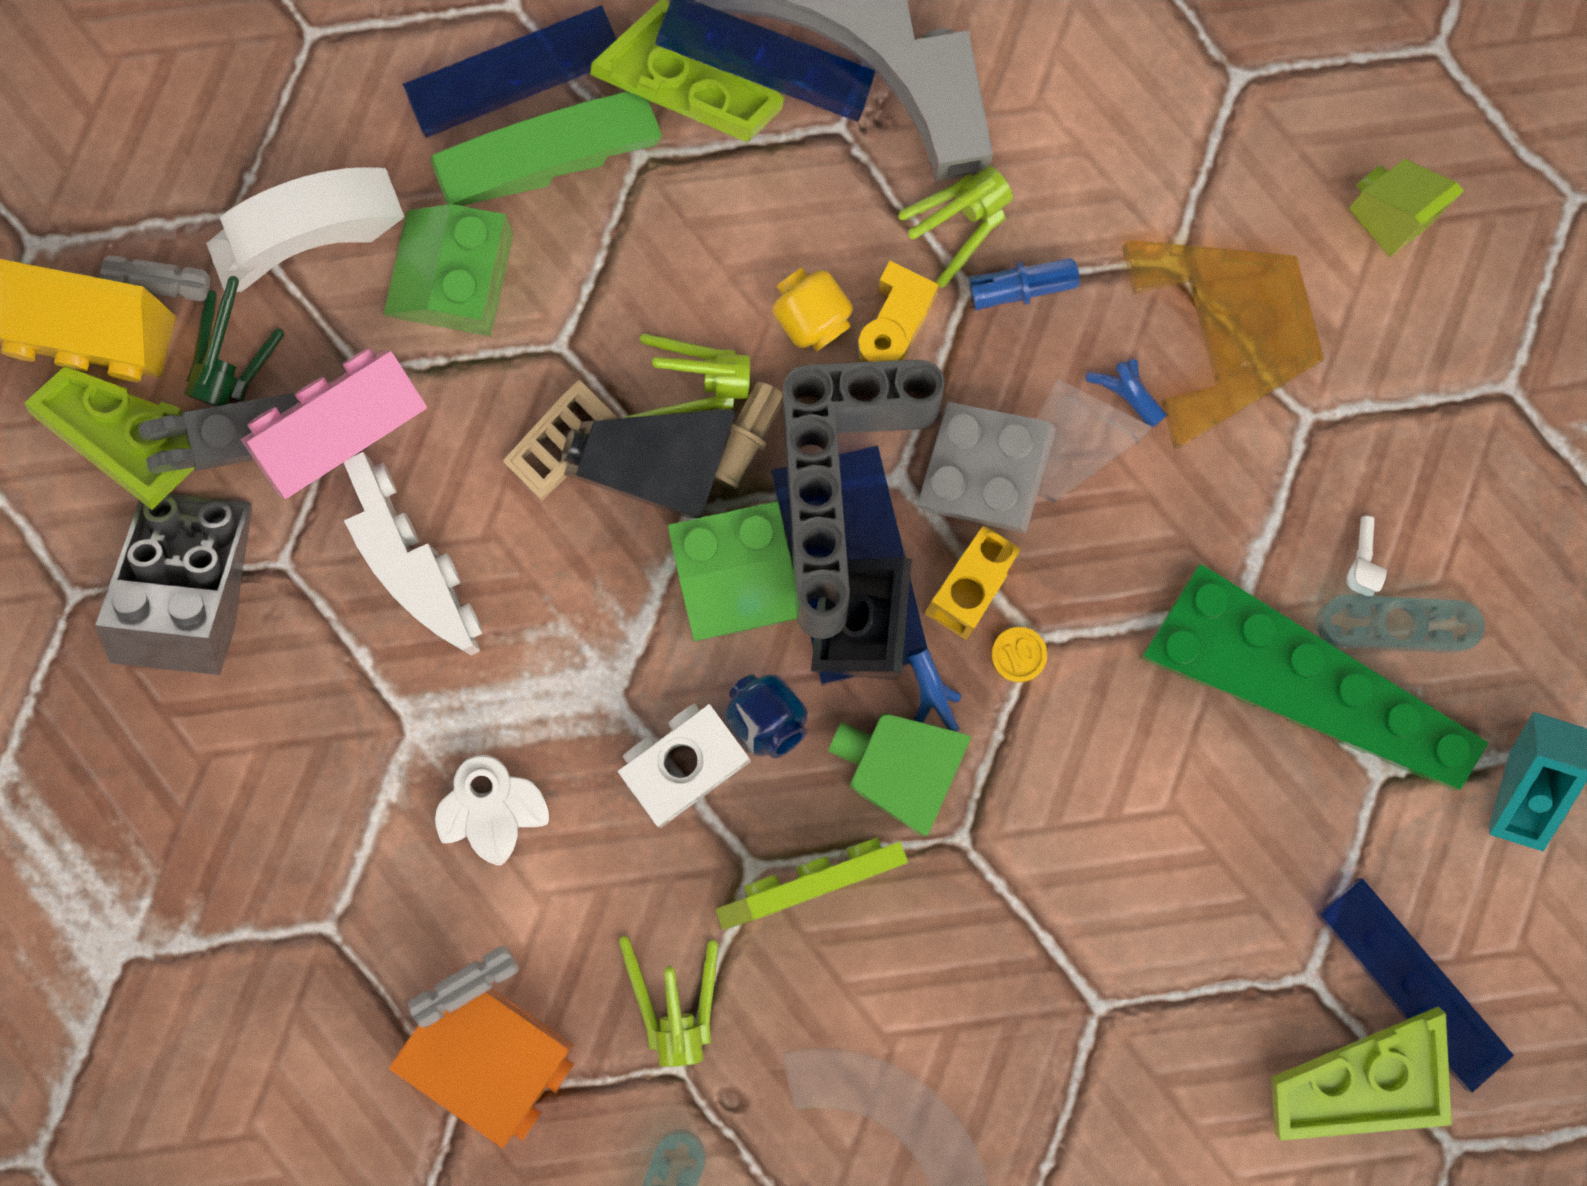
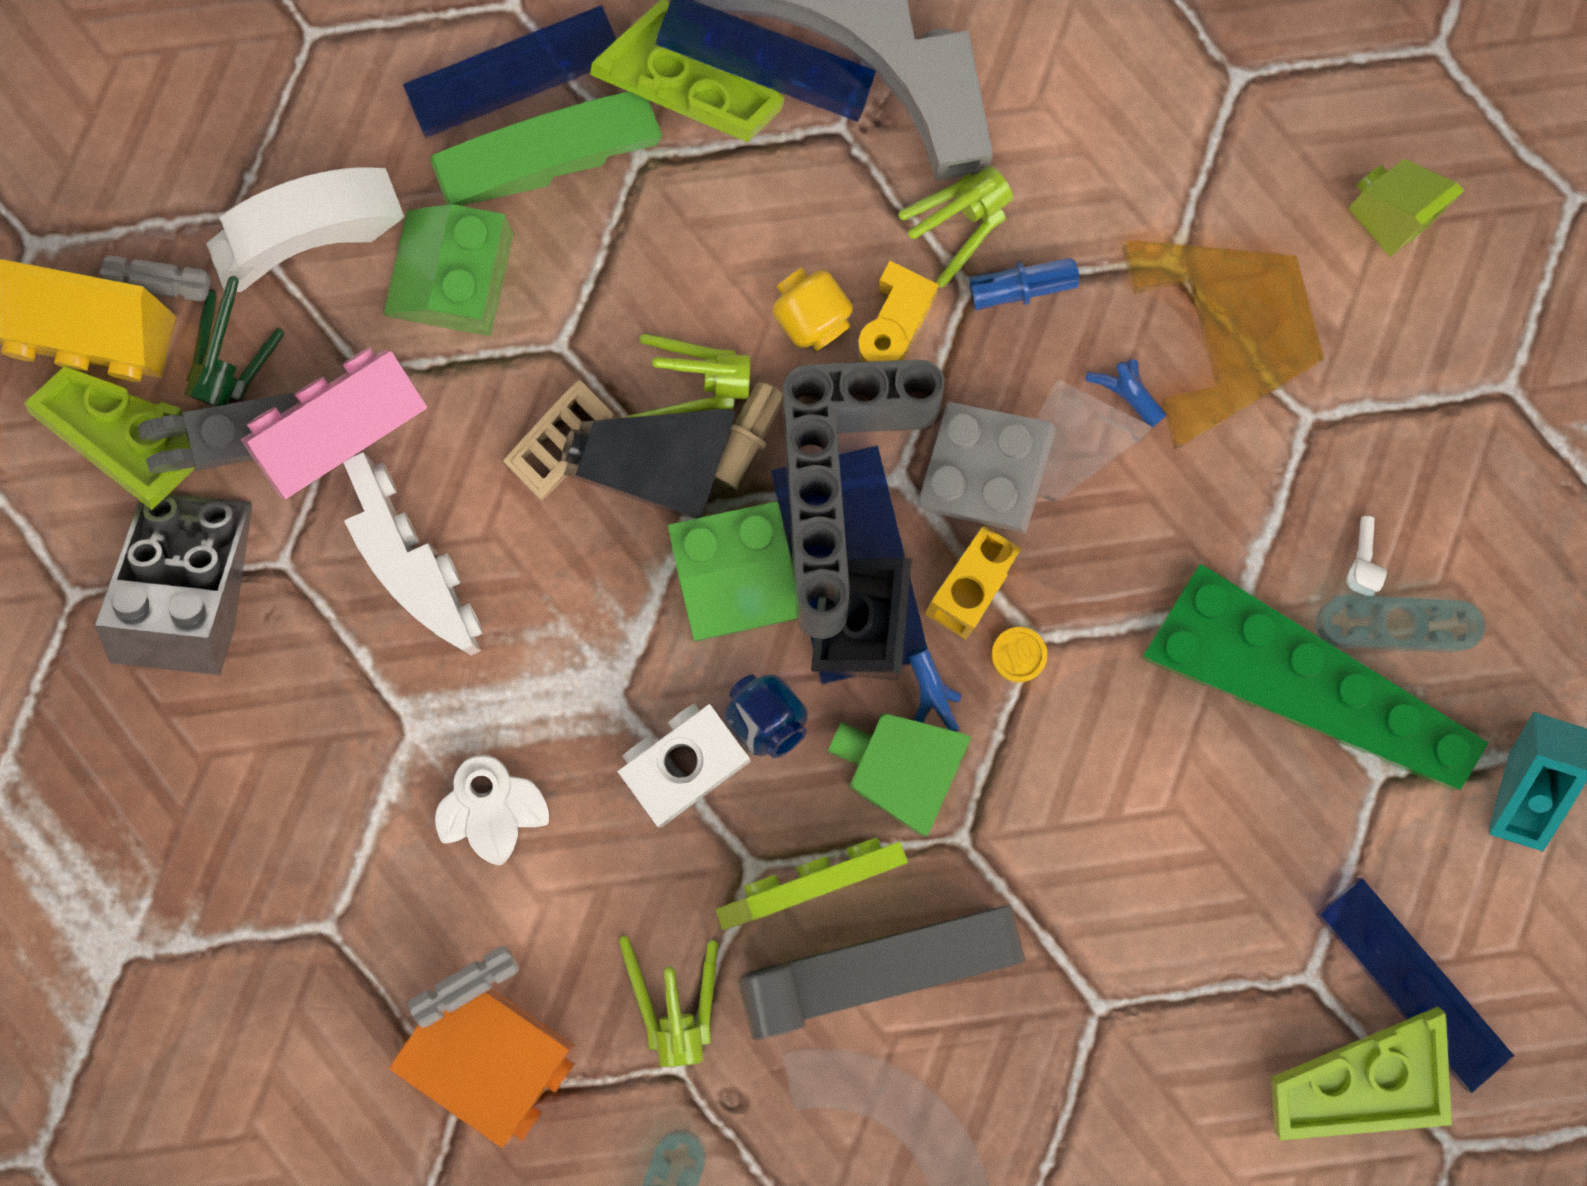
(877, 969): none -> dark grey beam

